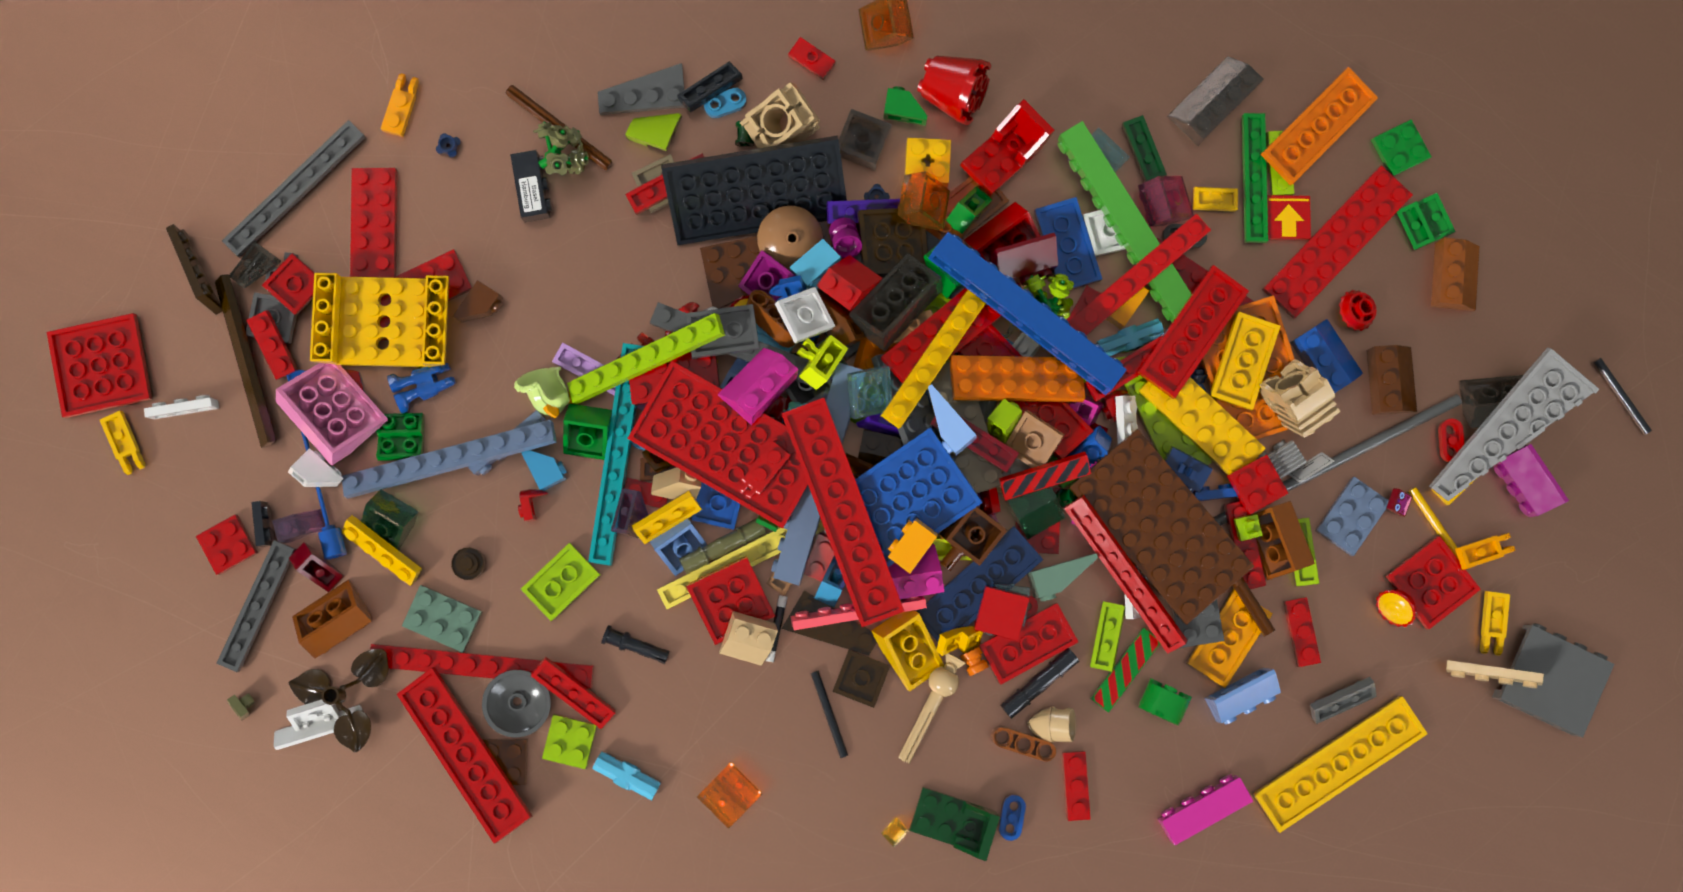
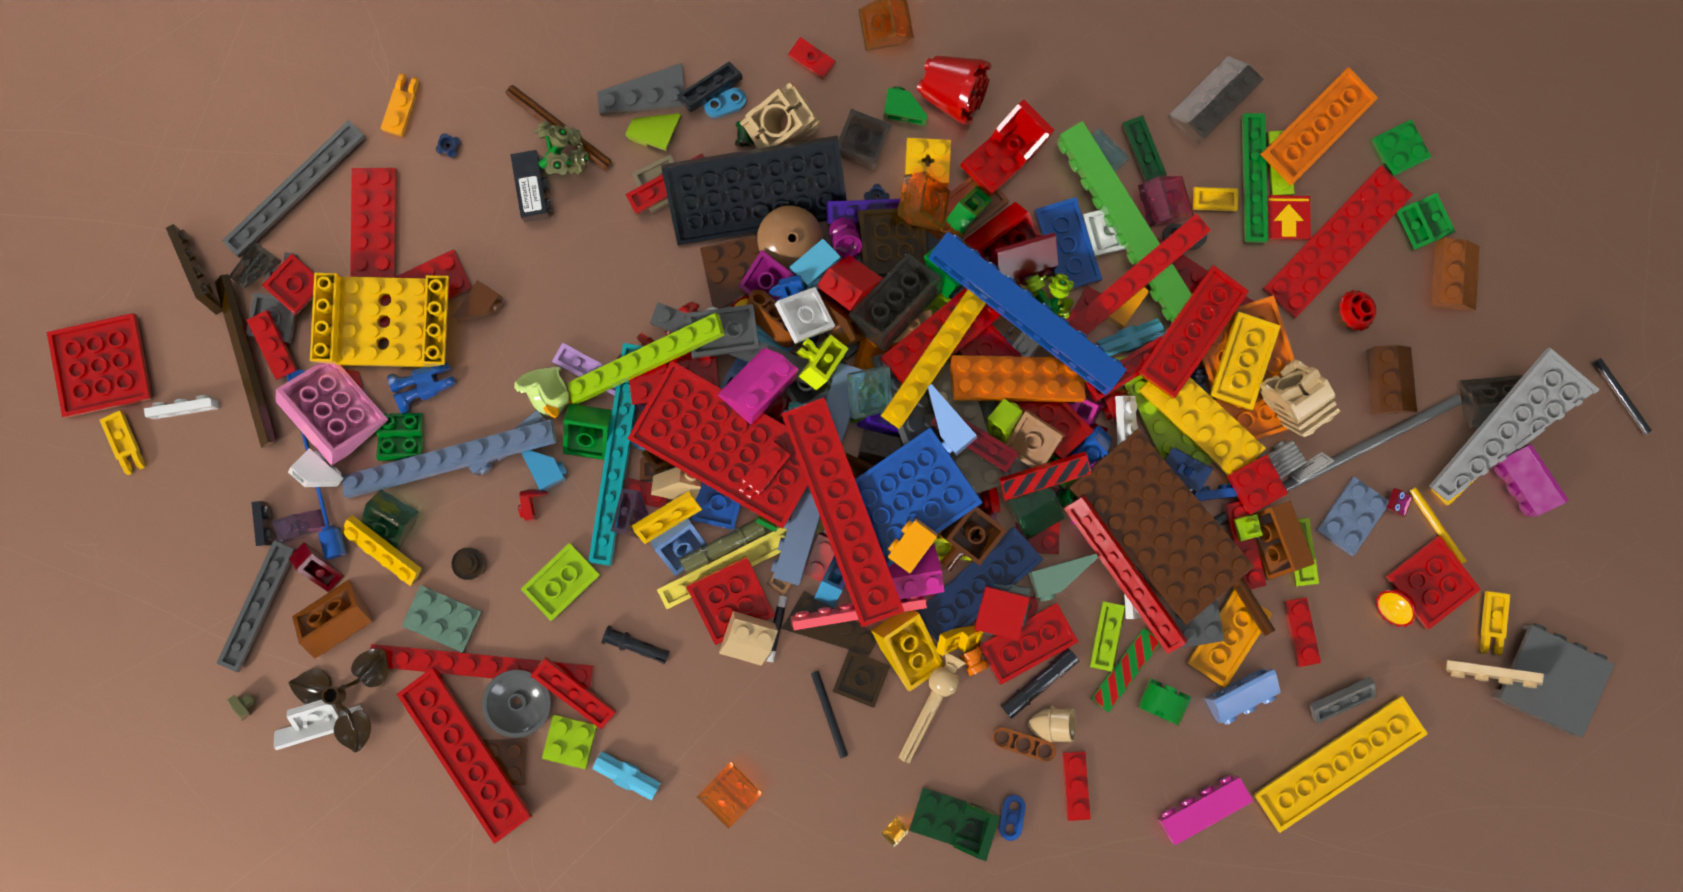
(226, 544): red plate -> none
(1328, 354): blue slope -> none
(1454, 440): red plate -> none
(1483, 551): light orange hinge -> none

